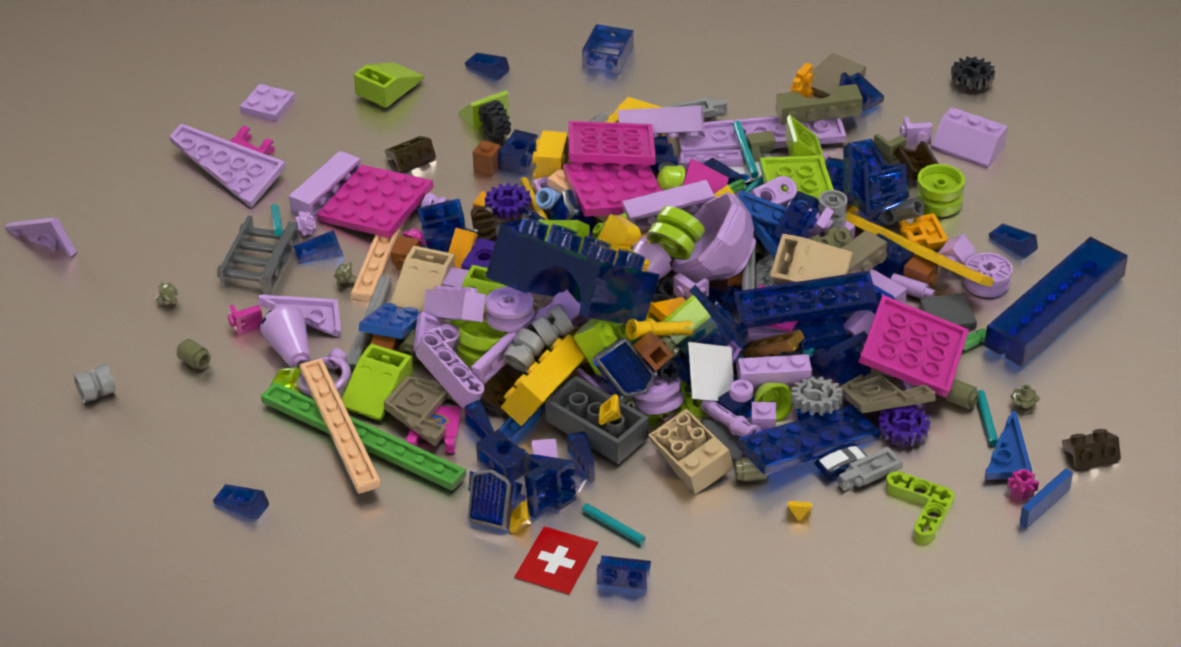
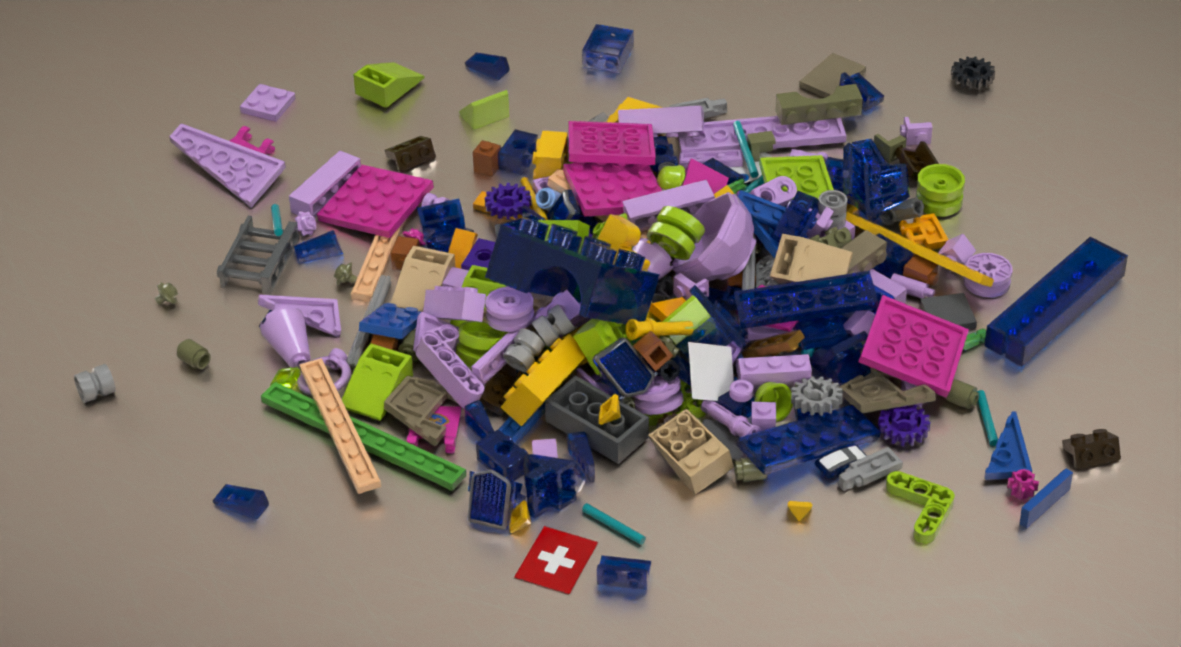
(44, 232): lavender wing -> none
(246, 319): dark pink bracket -> none
(483, 223): dark brown gear -> none
(494, 120): black tyre -> none
(801, 140): lime slope -> none
(803, 81): light orange plate -> none
(970, 137): lavender slope -> none
(1015, 240): clear blue slope -> none
(1025, 397): olive plant -> none

